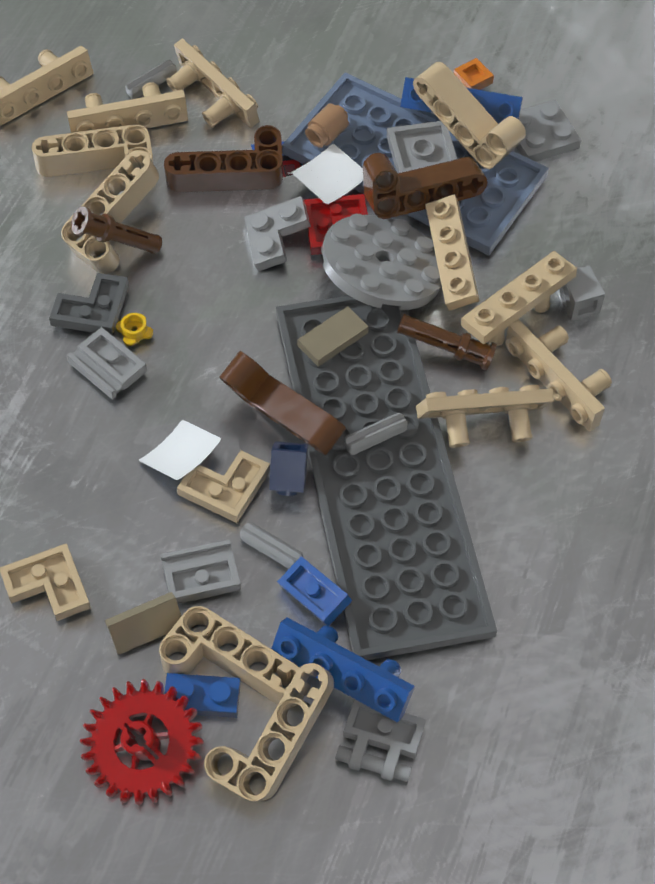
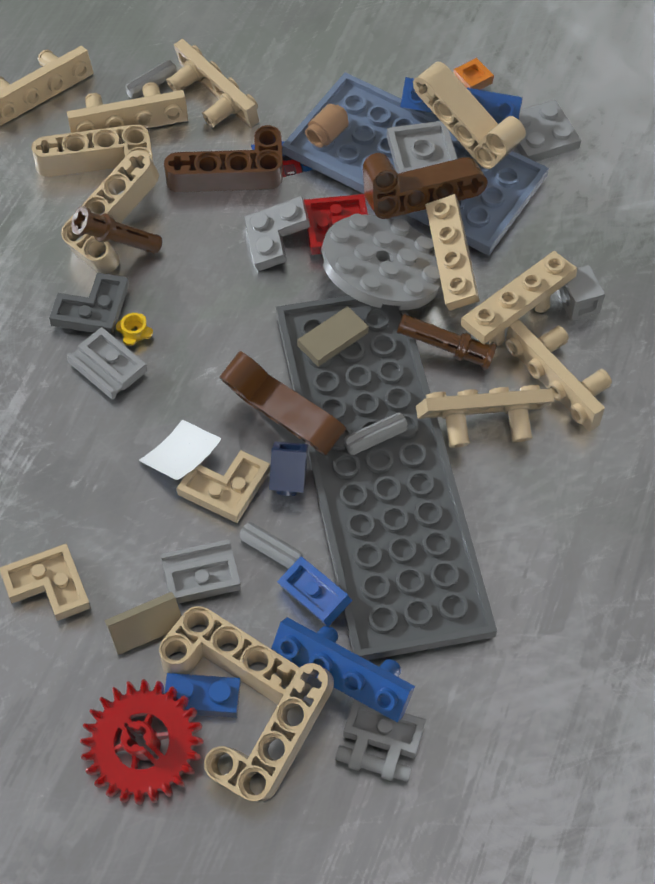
(330, 174): white sticker -> none

